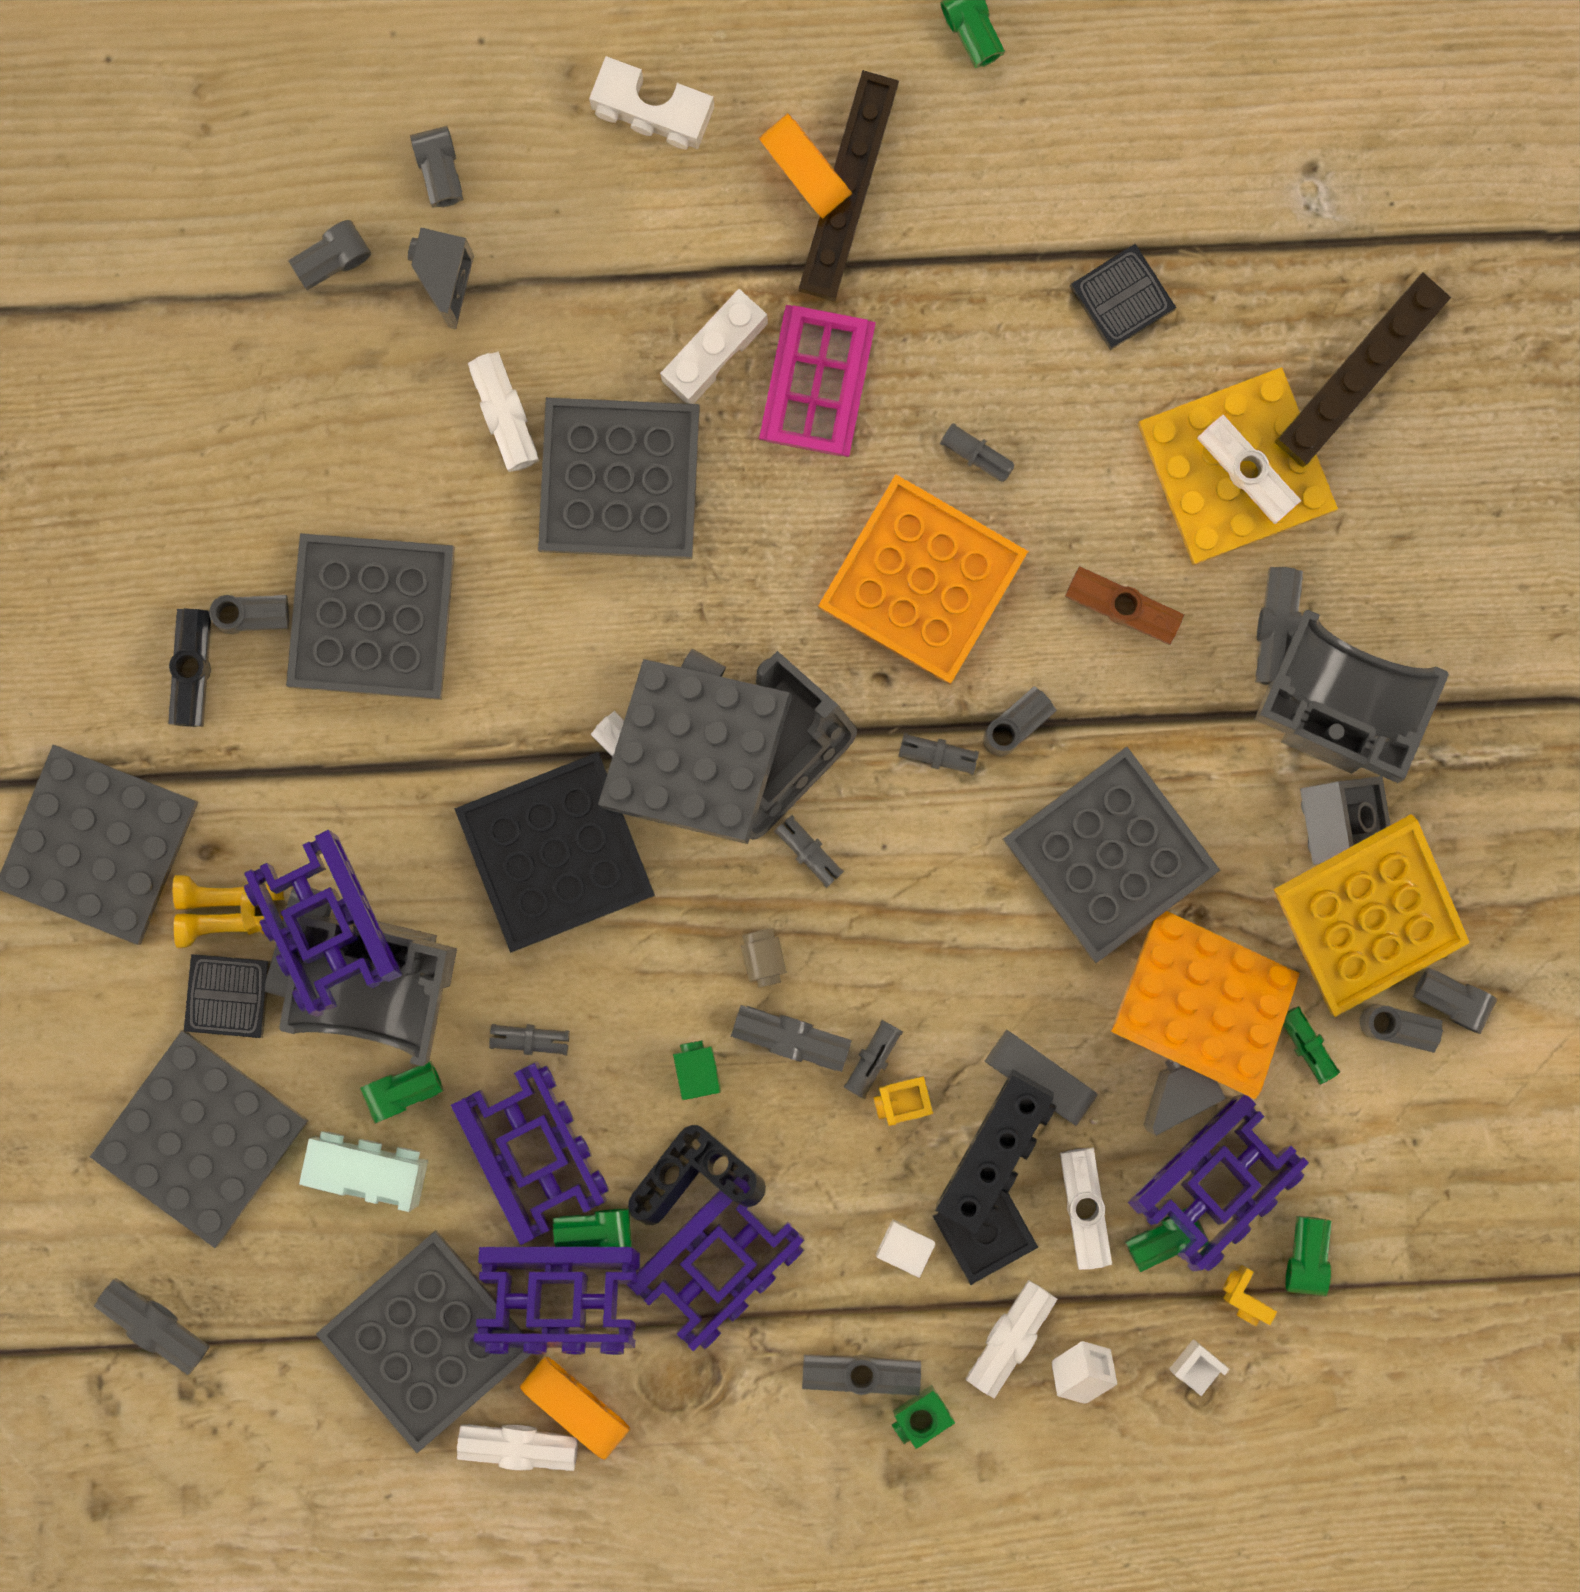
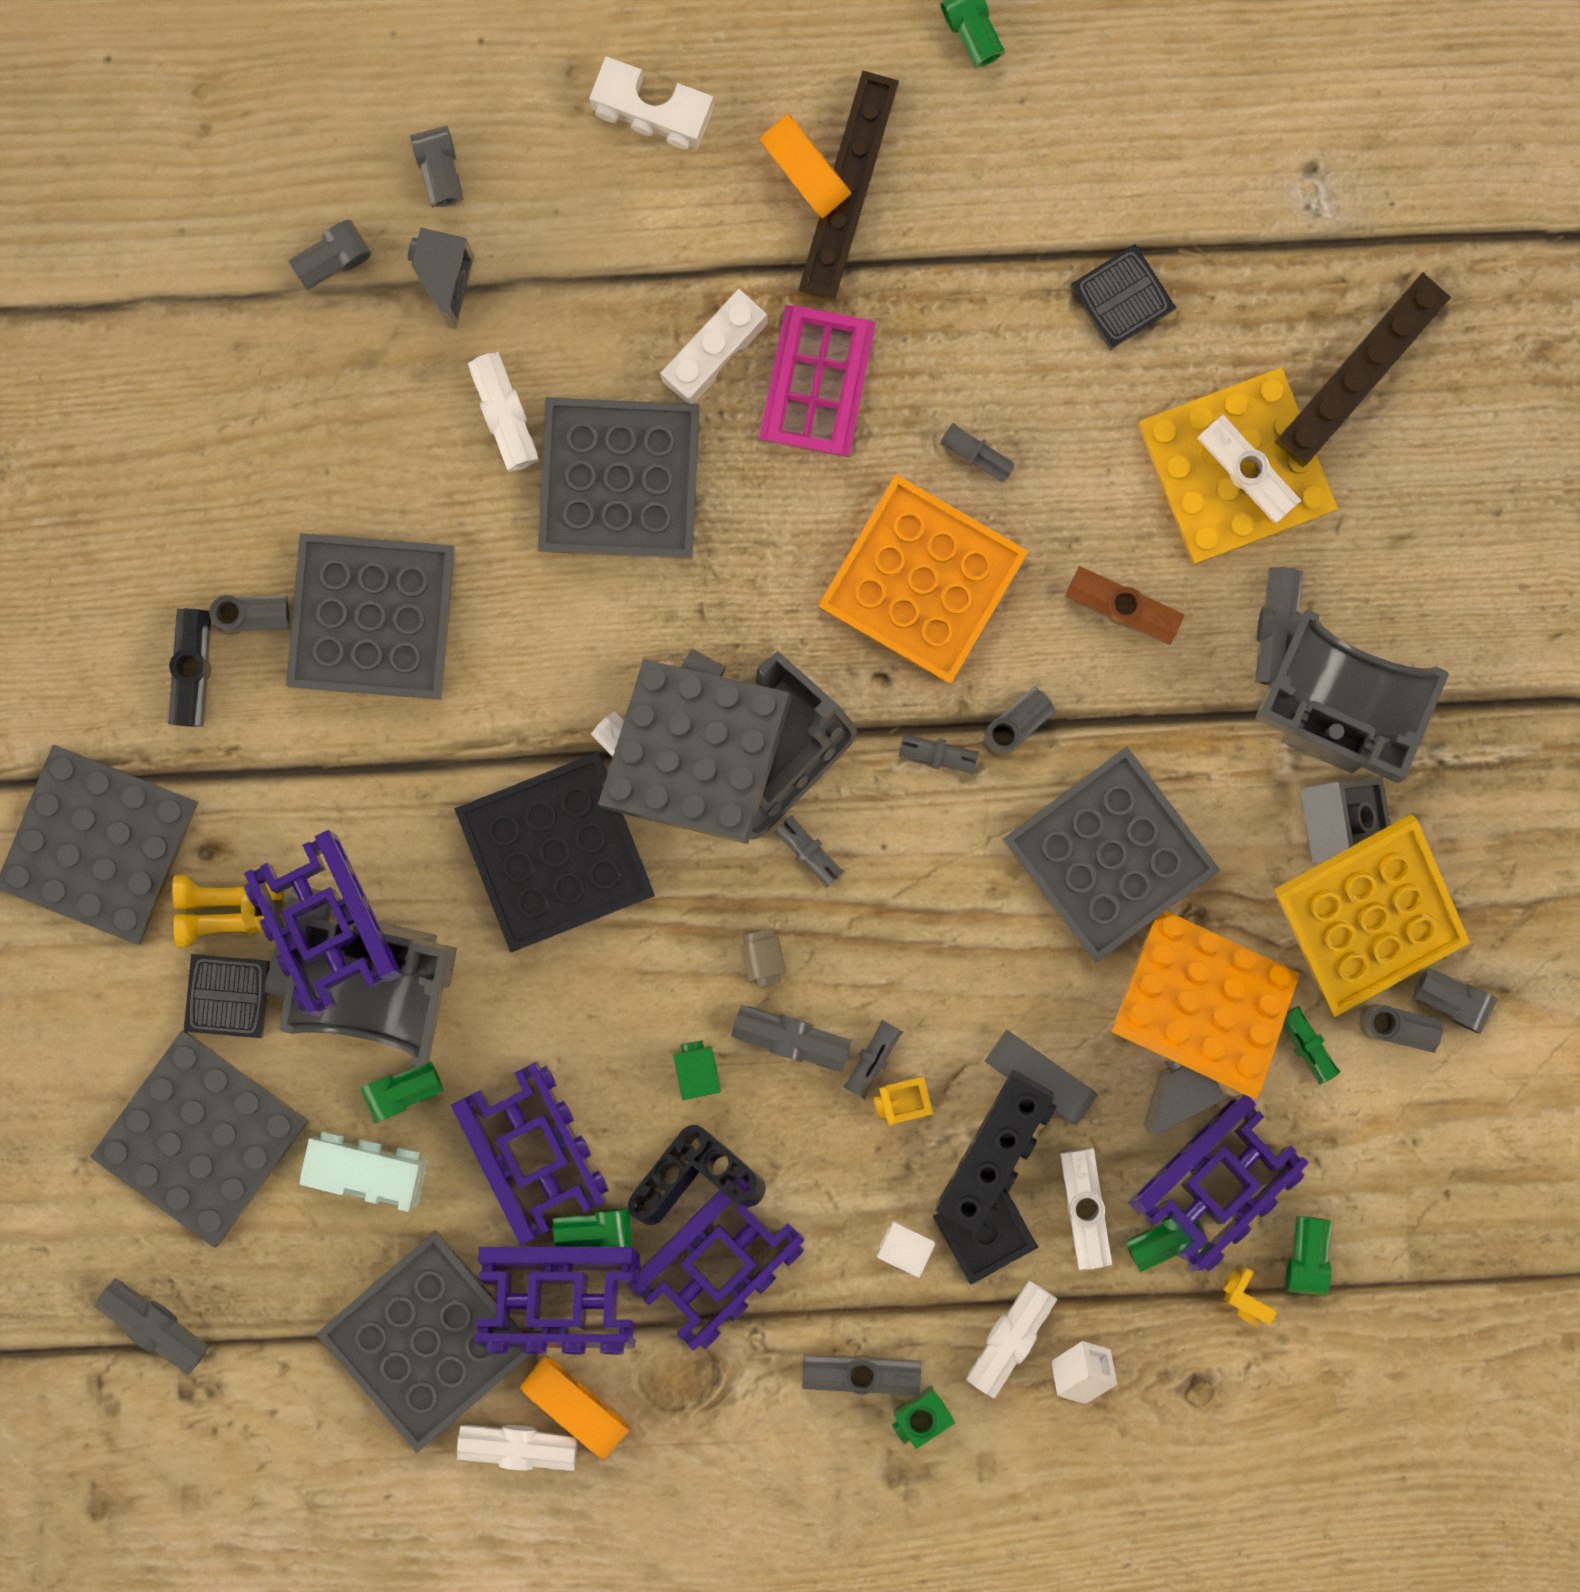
(529, 1039): dark grey pin -> none
(1197, 1367): white panel -> none

